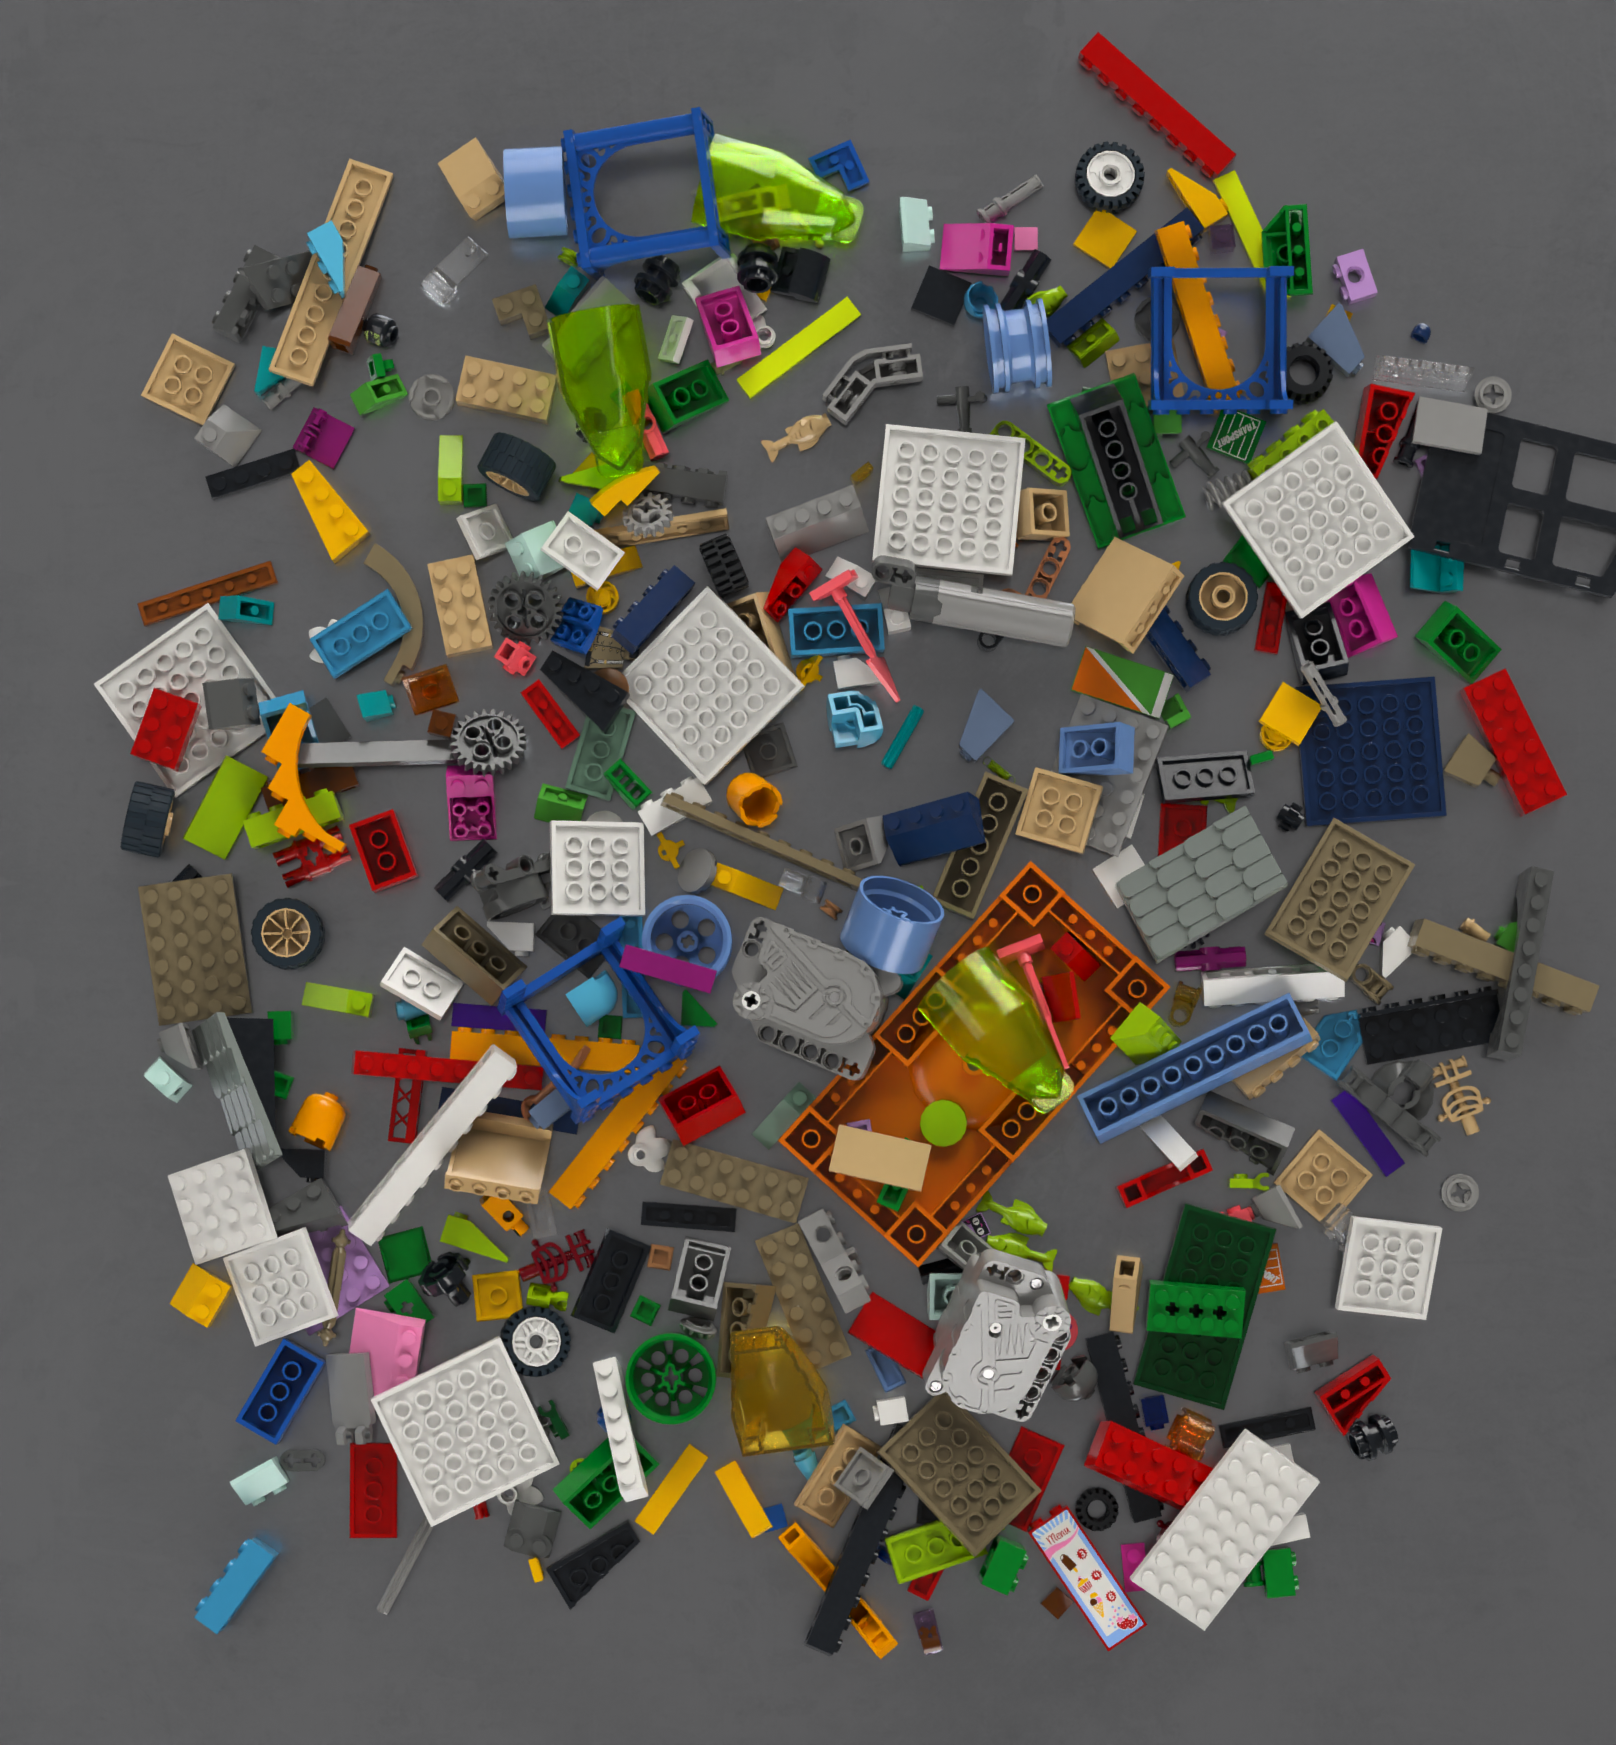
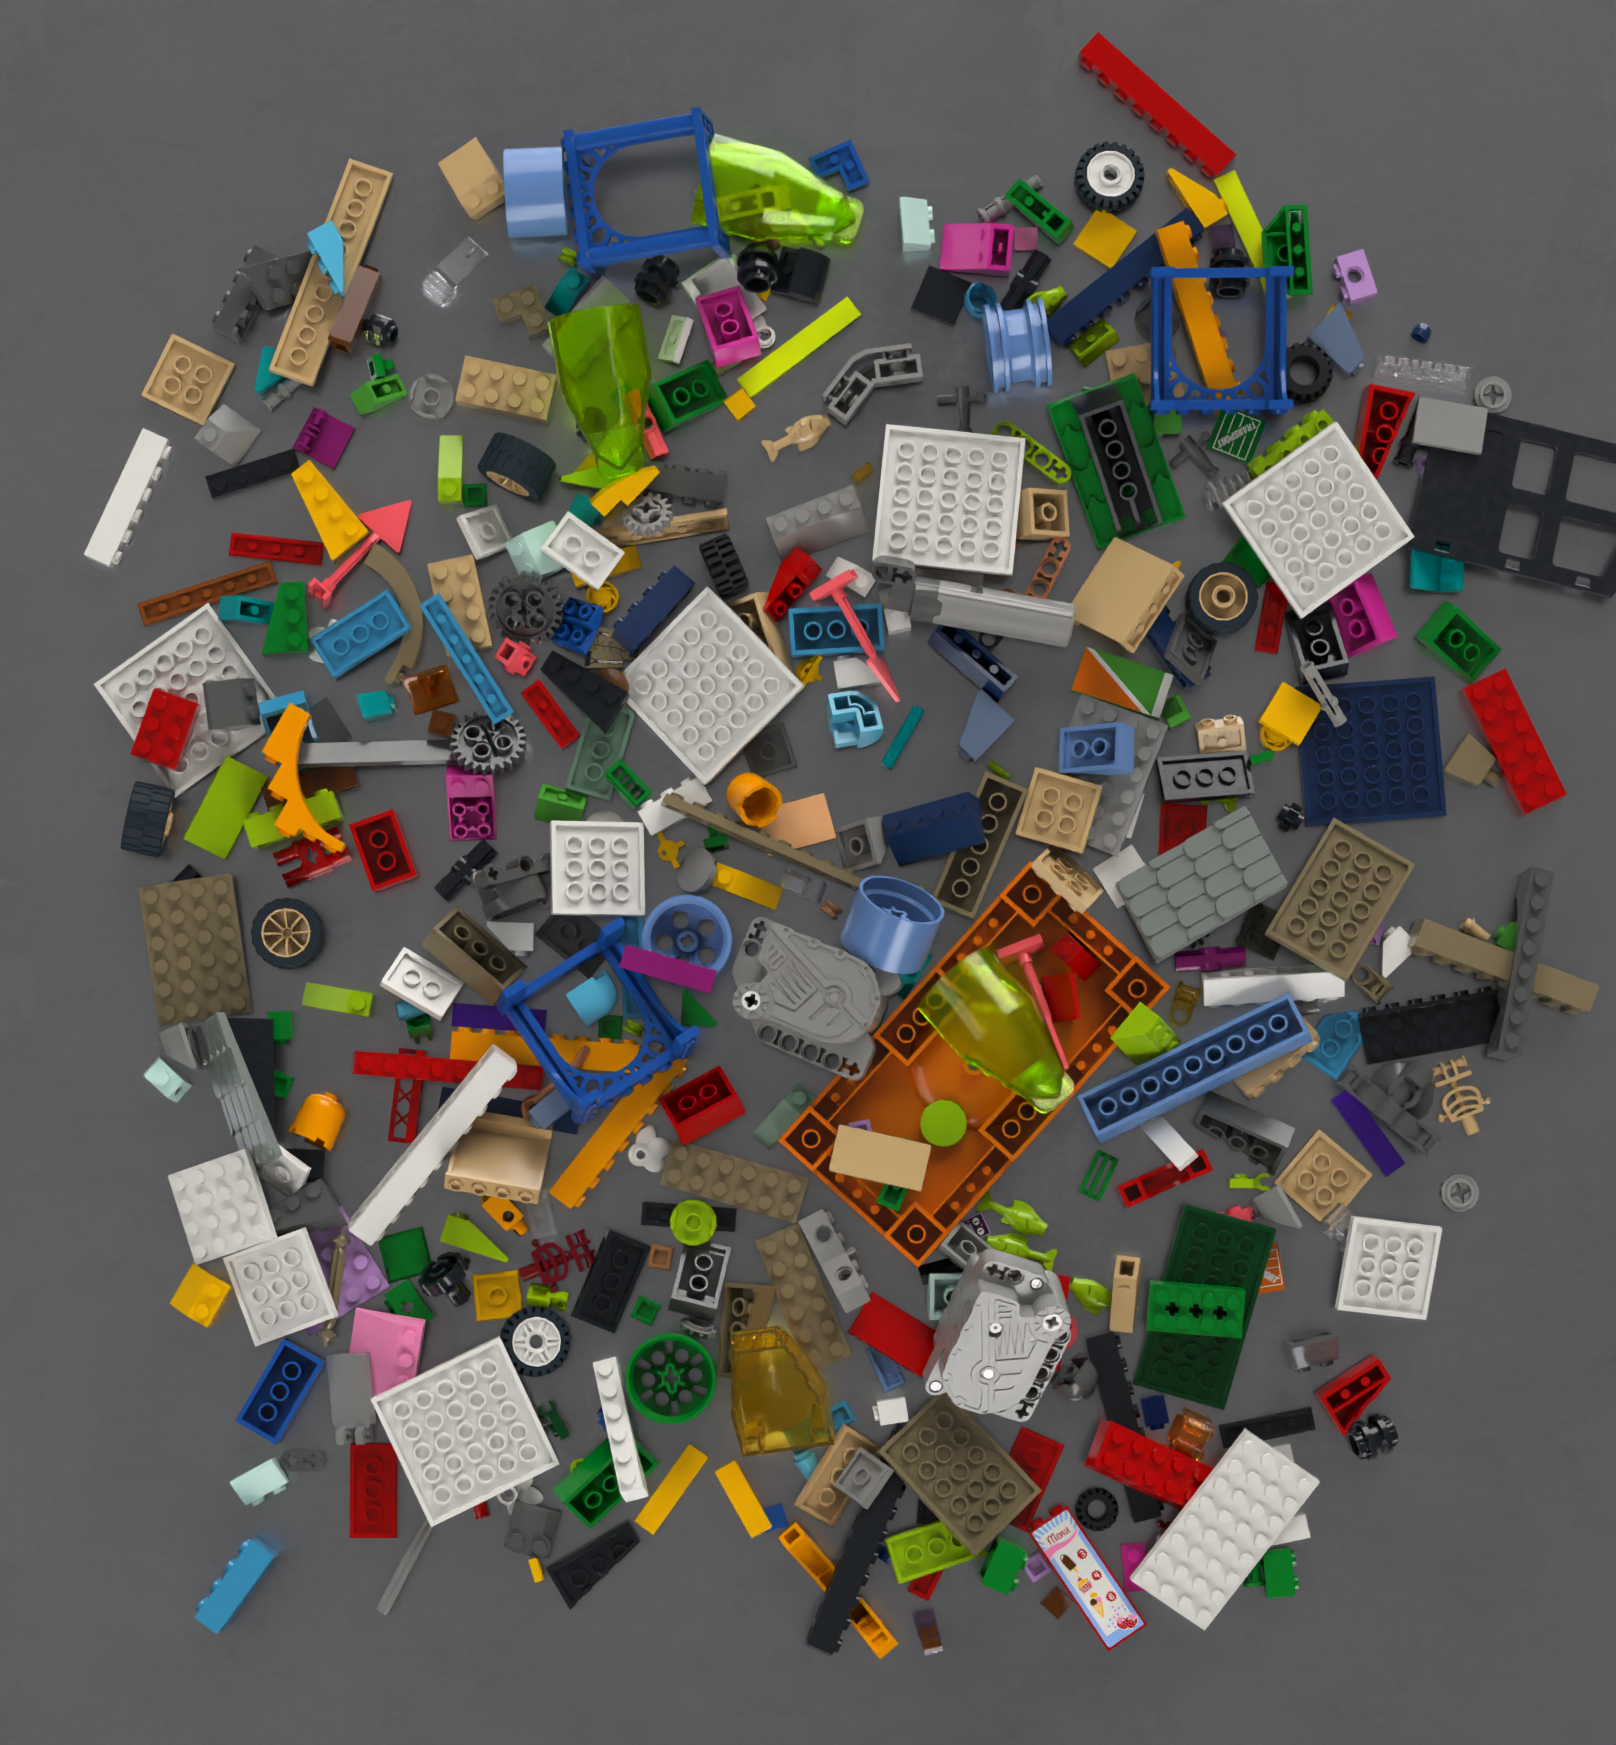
(128, 498): none -> white brick
(276, 549): none -> red tile
(285, 1173): none -> white tile
(289, 622): none -> green wedge
(387, 525): none -> coral piece
(466, 658): none -> dark azure plate
(633, 1028): none -> lime bush
(693, 1222): none -> lime tile
(715, 842): none -> green tile
(739, 403): none -> yellow tile
(802, 822): none -> light nougat tile
(973, 660): none -> dark blue brick
(1037, 1566): none -> lavender tile
(1040, 211): none -> green slope
(1067, 878): none -> tan plate
(1106, 1157): none -> green tile
(1190, 648): none -> dark grey tile
(1221, 735): none -> tan bracket
(1229, 259): none -> black piece
(1253, 932): none -> clear smoke hinge

